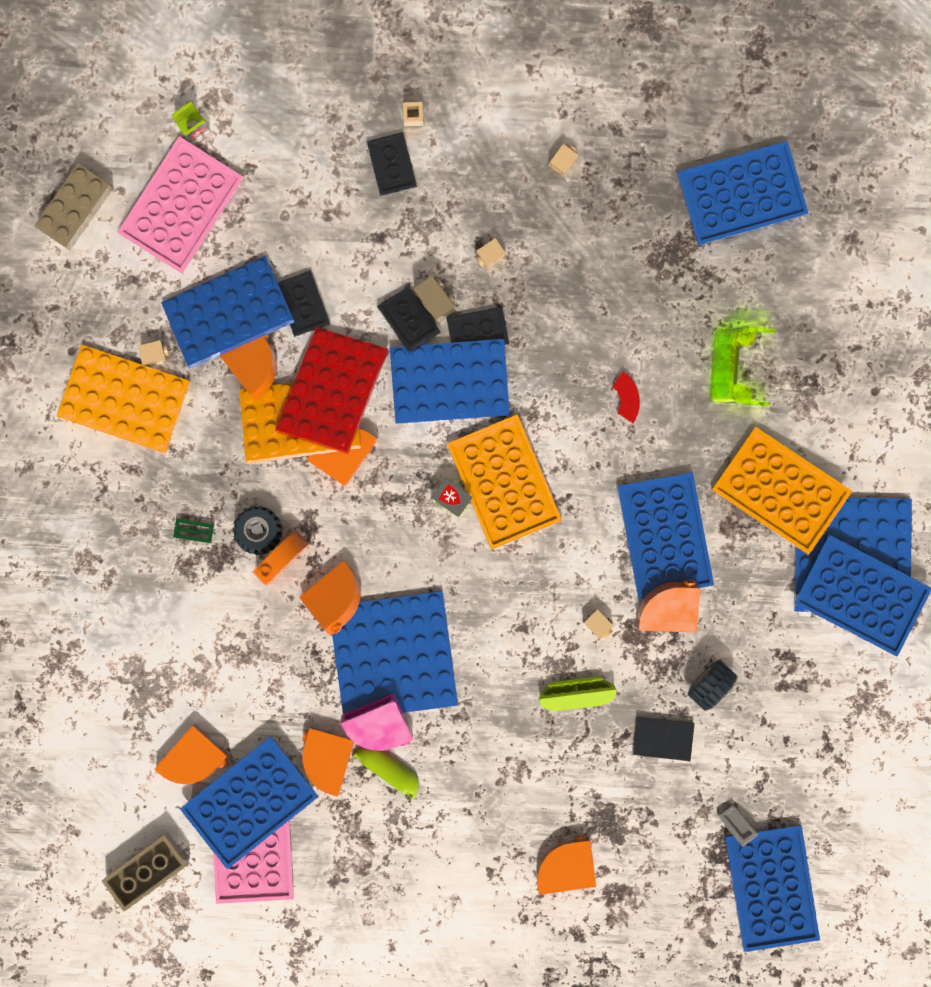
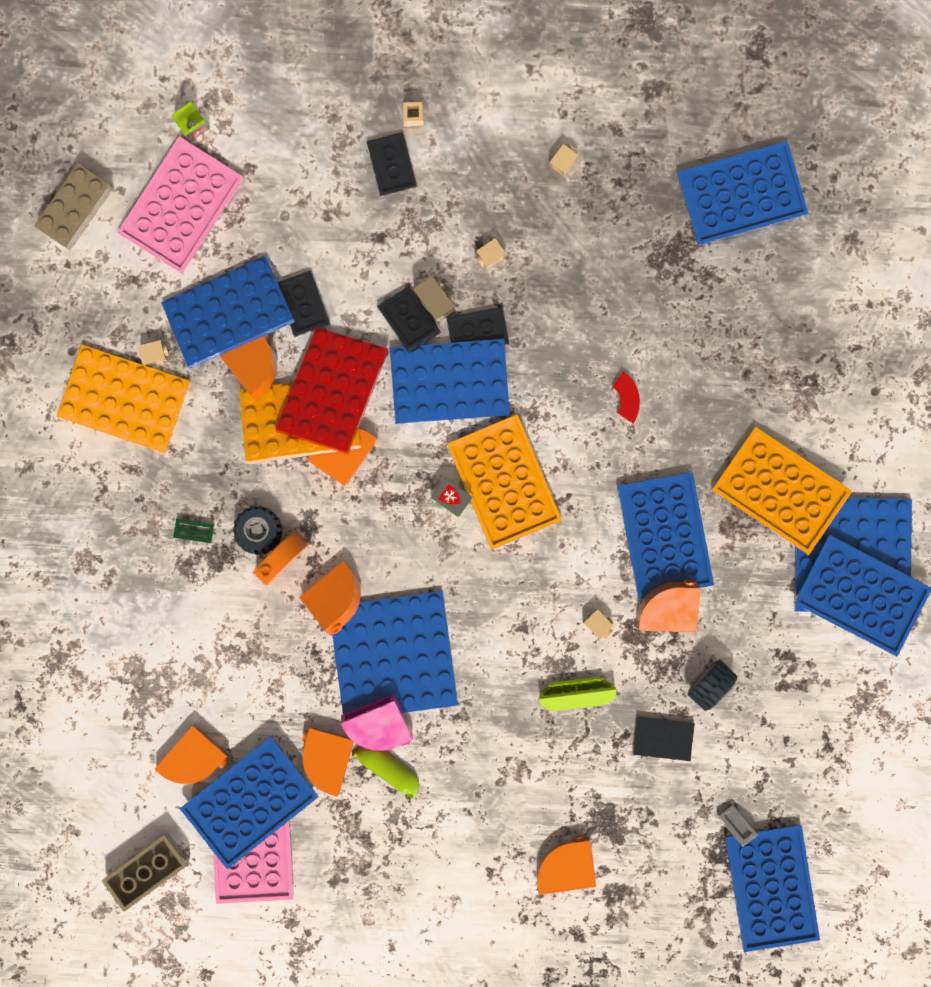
(725, 363): clear neon green windscreen -> none

